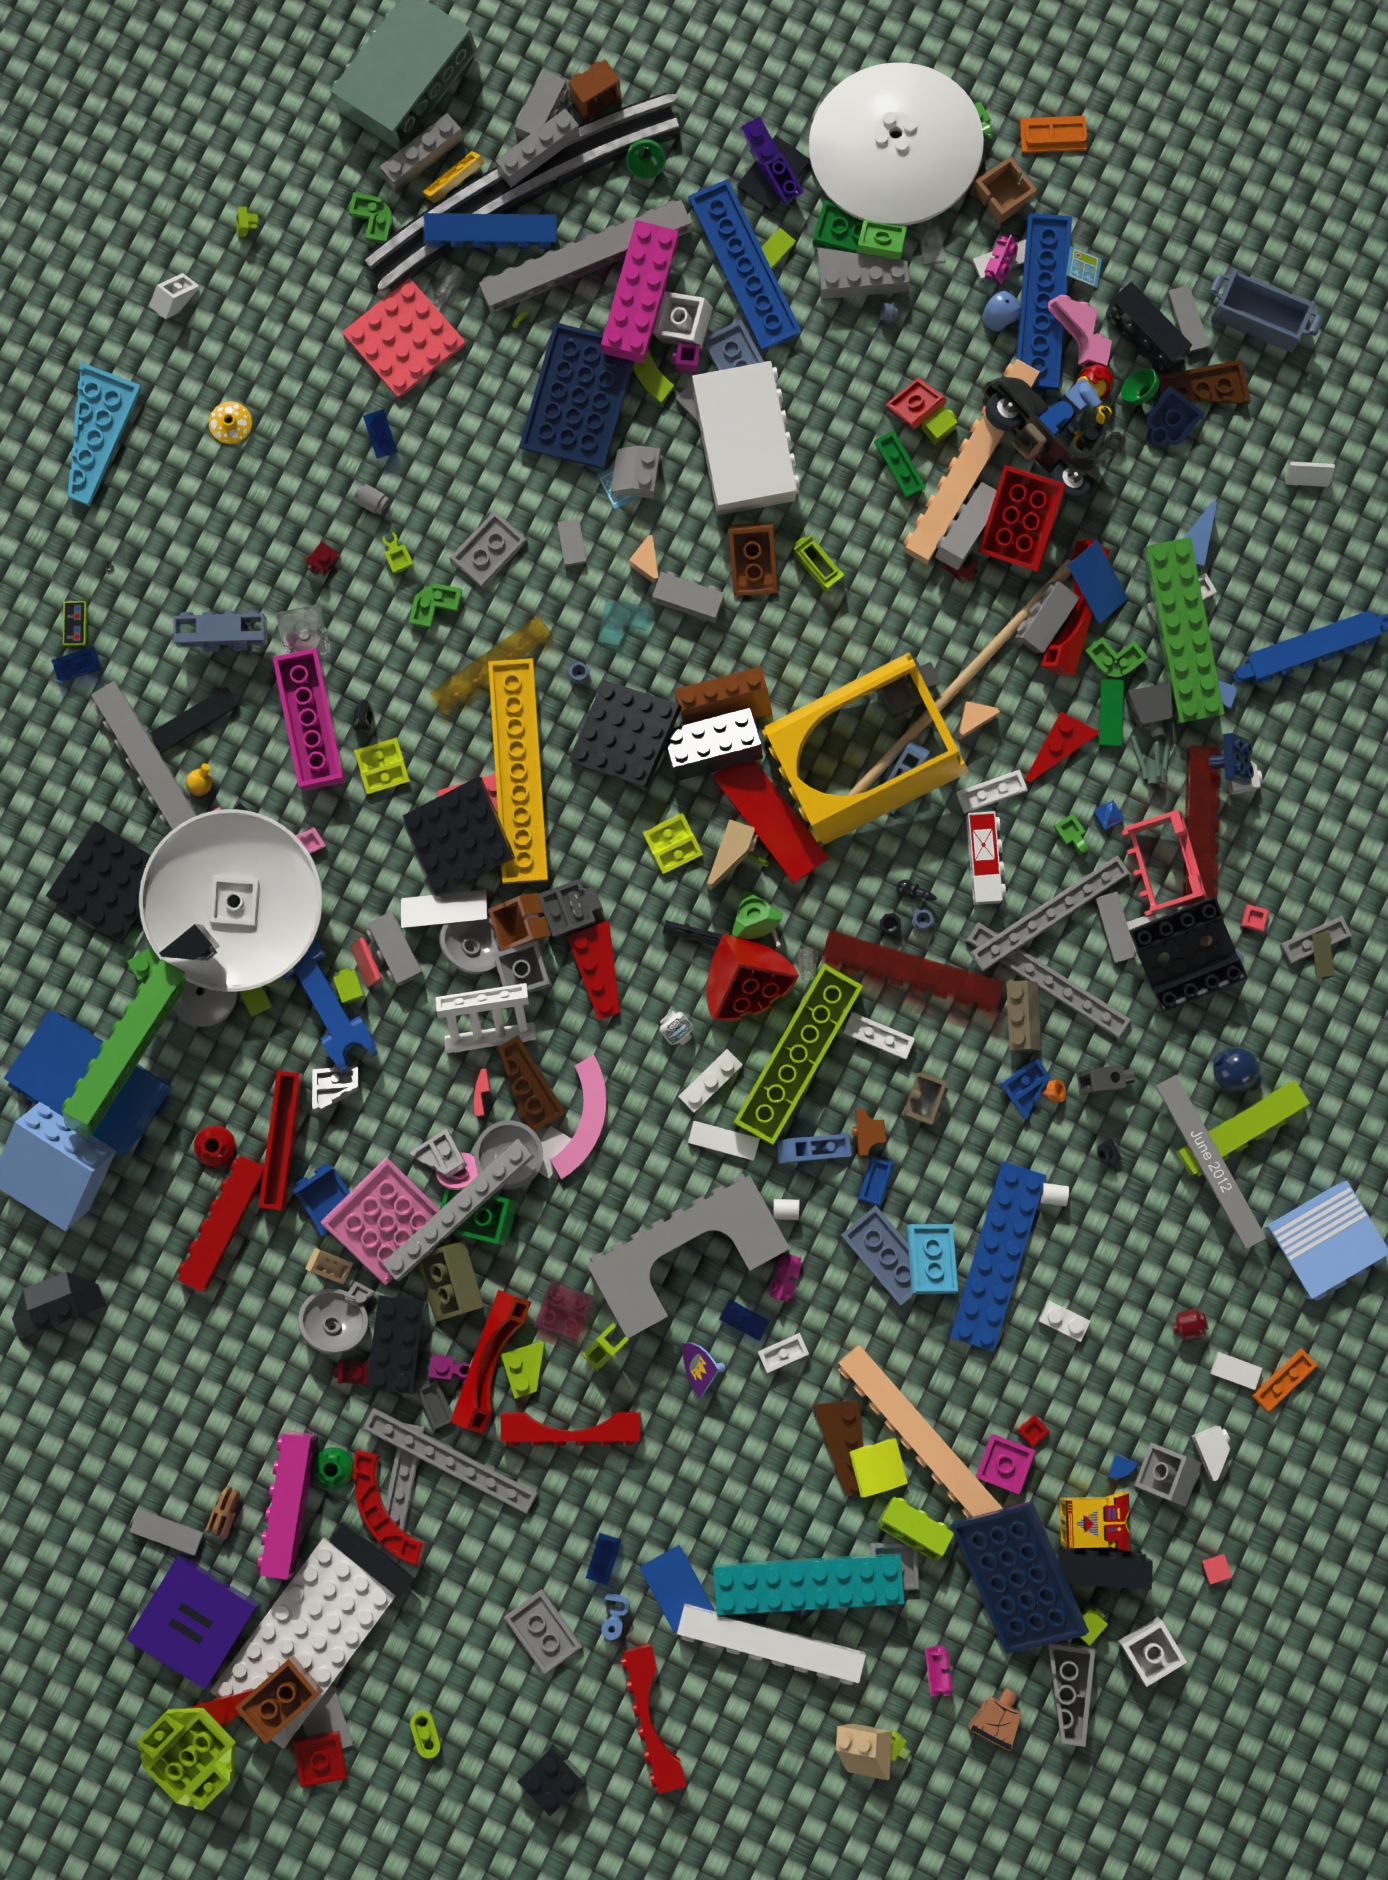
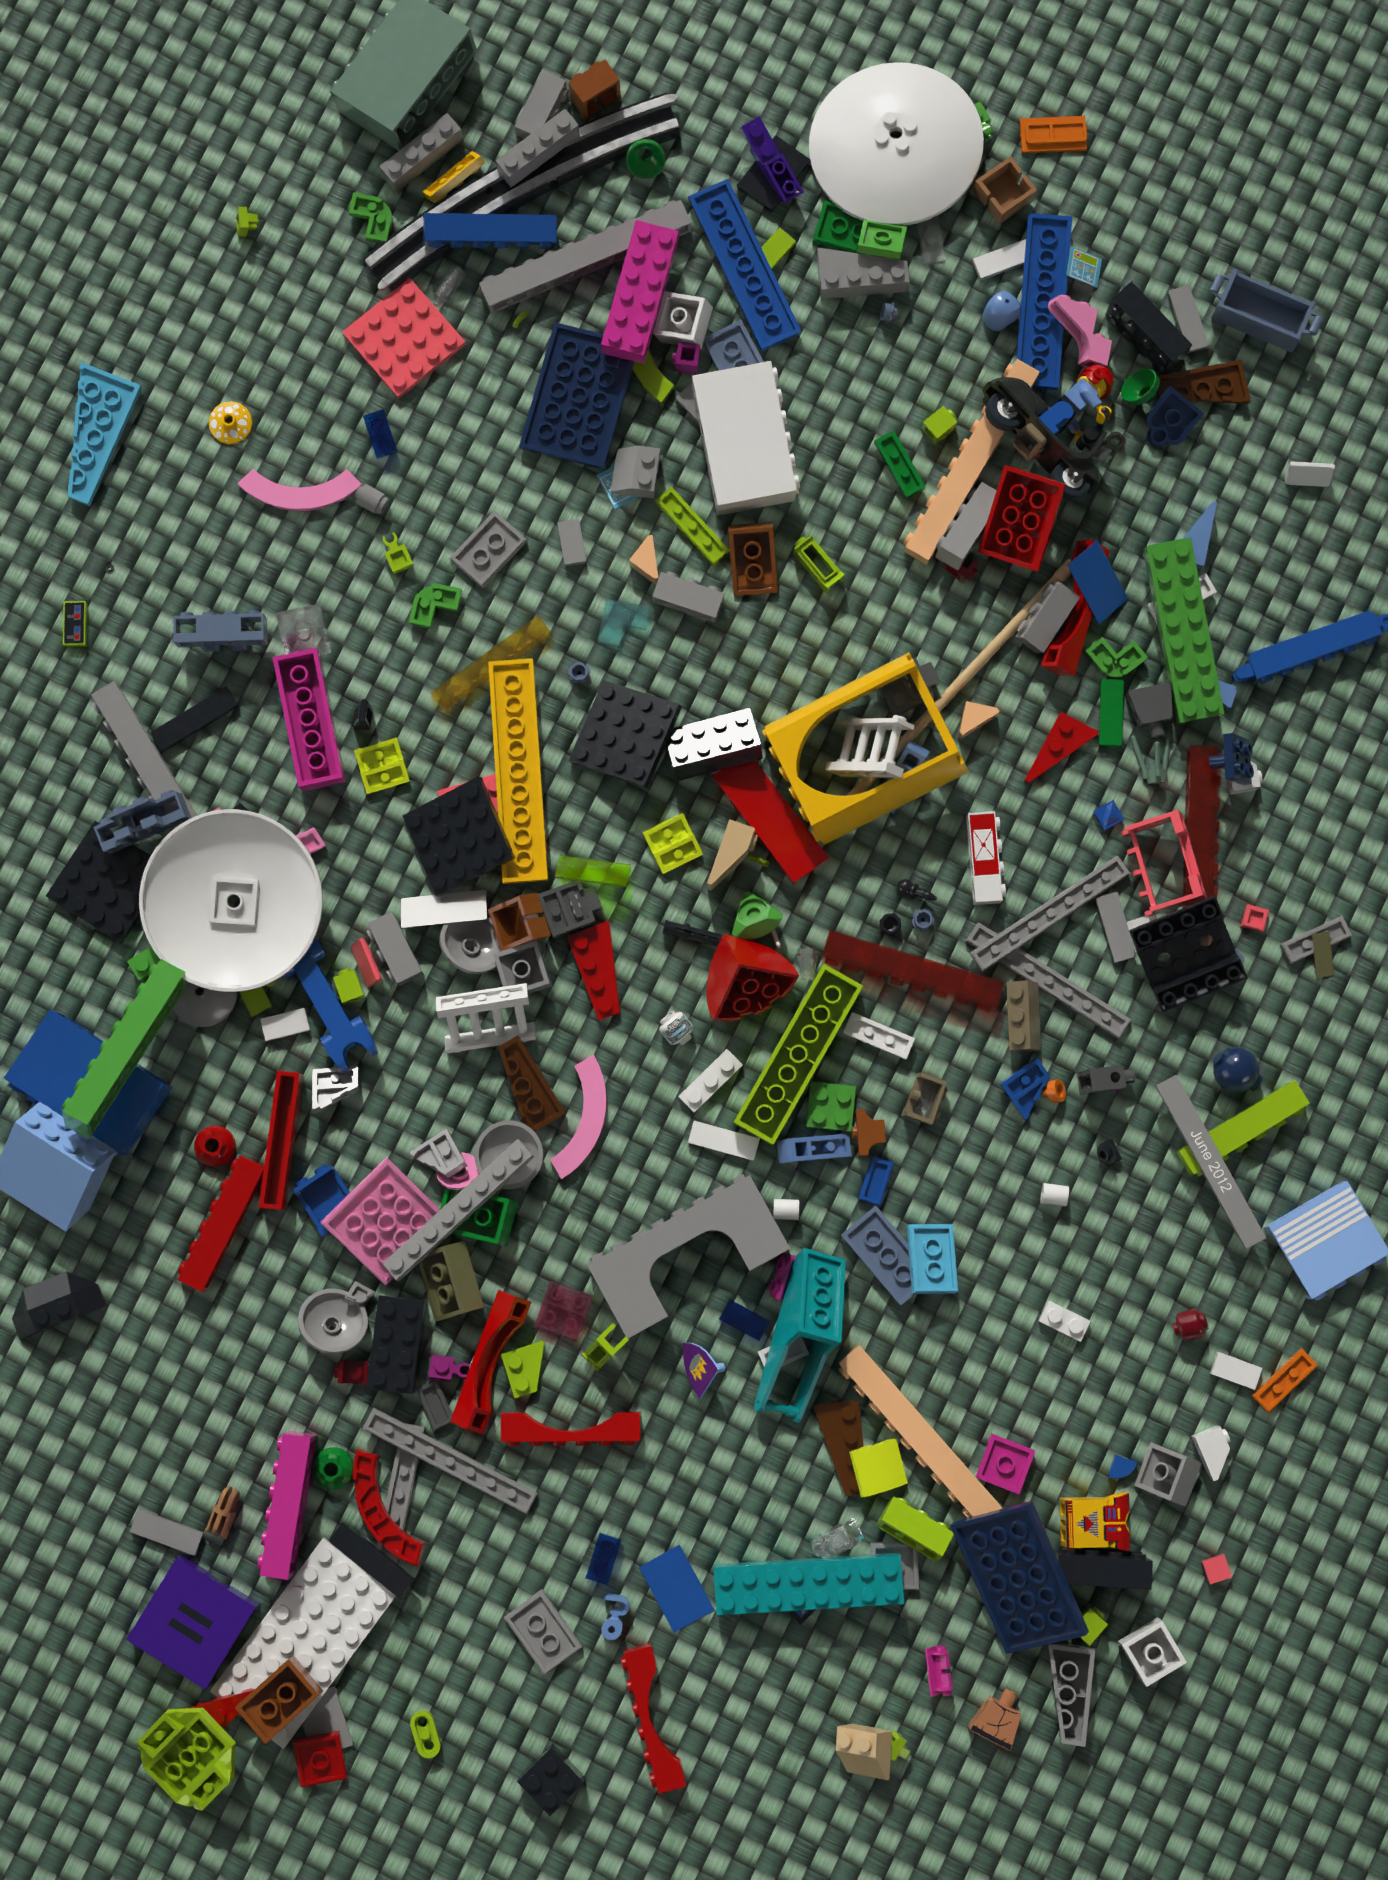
(76, 664): clear blue plate -> none
(141, 821): none -> sand blue piece
(173, 295): white slope -> none
(192, 945): black slope -> none
(199, 781): yellow piece -> none
(285, 1024): none -> white tile
(299, 498): none -> bright pink tile
(321, 559): dark red bracket -> none
(329, 1266): tan tile -> none
(482, 1087): coral slope -> none
(552, 1144): white sticker -> none
(592, 871): none -> clear neon green piece
(692, 526): none -> lime tile
(725, 696): dark orange slope -> none
(771, 1643): white brick -> none
(810, 1310): none -> teal piece
(830, 1106): none -> bright green plate
(837, 1539): none -> clear brick
(872, 766): none -> white fence
(916, 403): red tile -> none
(991, 791): white tile -> none
(997, 1256): blue plate -> none
(1005, 250): dark pink hinge -> none
(1033, 1430): red tile -> none
(1071, 831): bright green plate -> none

